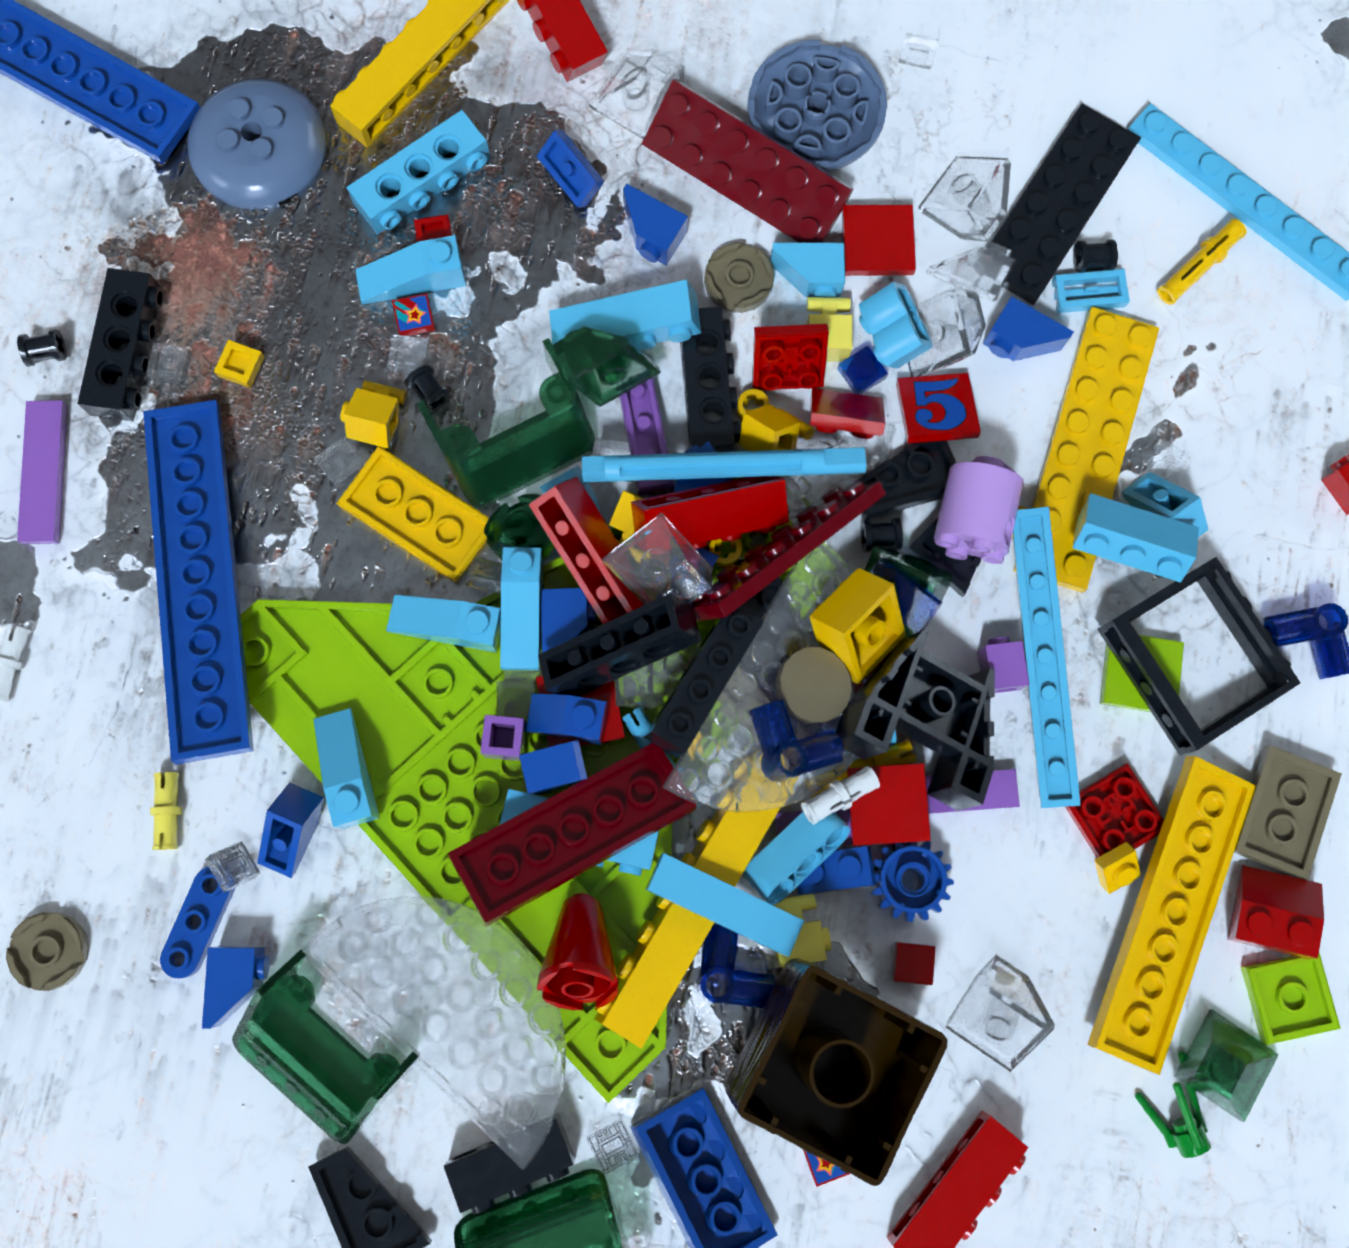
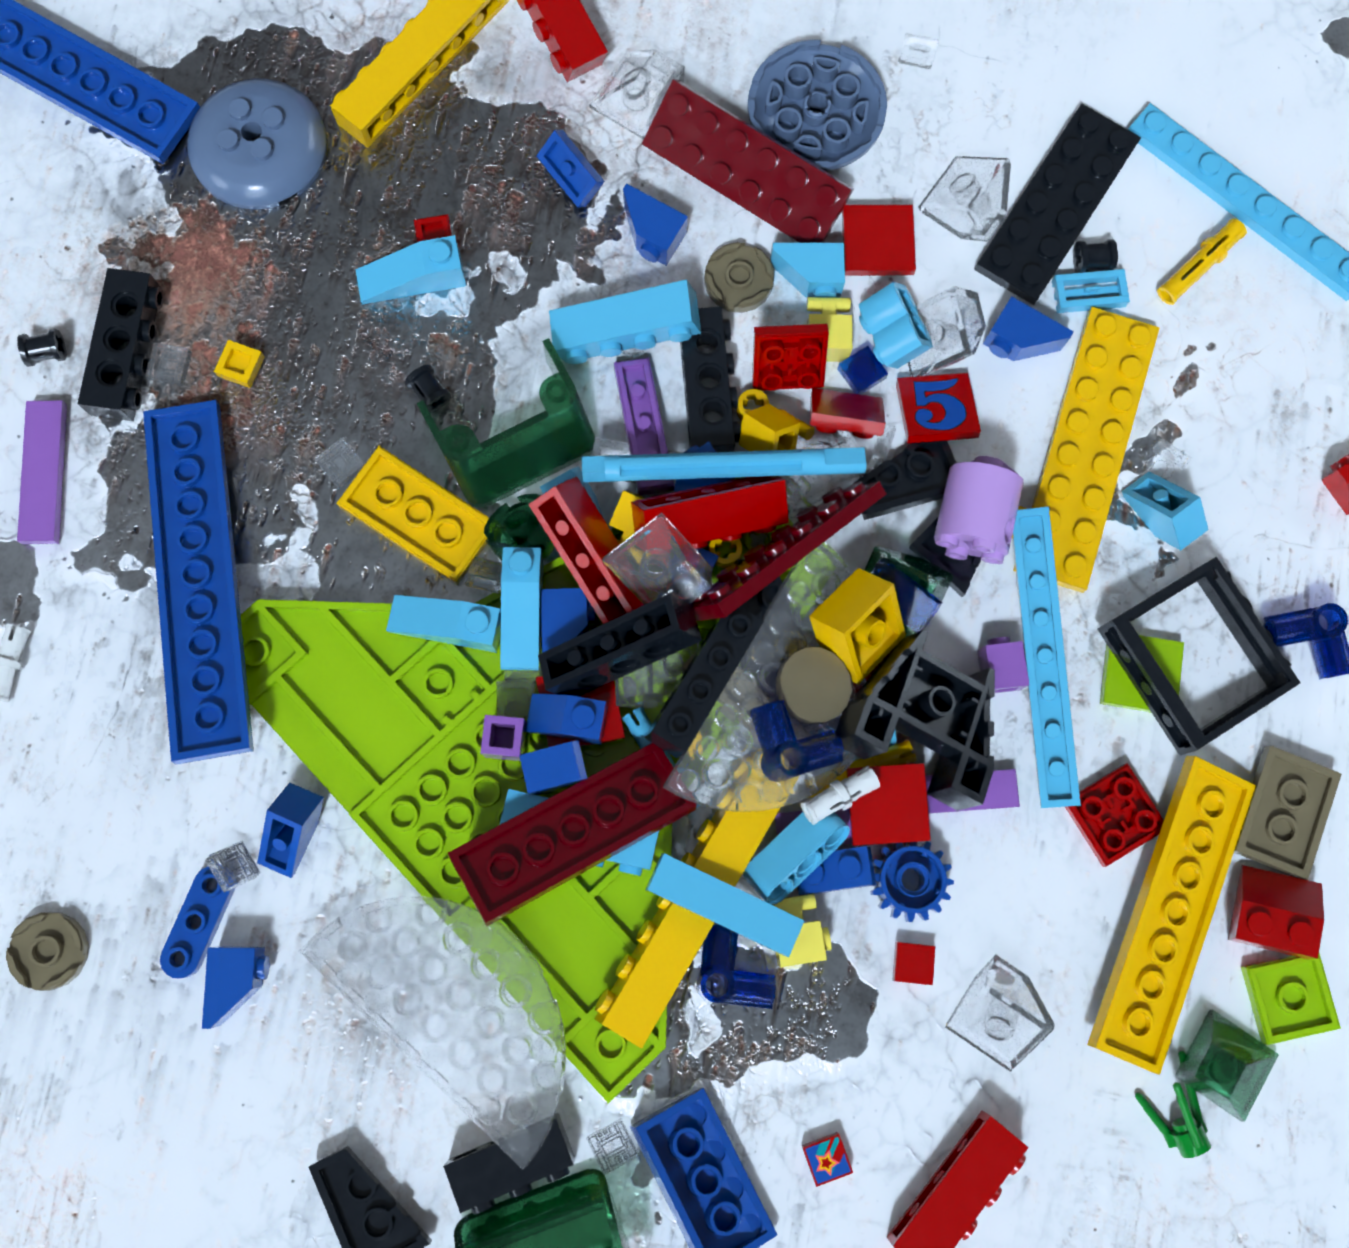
(165, 811): light yellow pin -> none
(311, 1059): clear green windscreen -> none
(344, 771): medium azure slope -> none
(373, 413): yellow brick -> none
(407, 354): clear tile -> none
(413, 315): tile -> none
(424, 155): medium azure brick -> none
(579, 958): red cone -> none
(602, 364): clear green slope -> none
(834, 1070): dark brown brick -> none
(881, 534): black bush -> none
(977, 271): clear slope -> none
(1117, 868): yellow plate -> none
(1136, 537): medium azure brick -> none

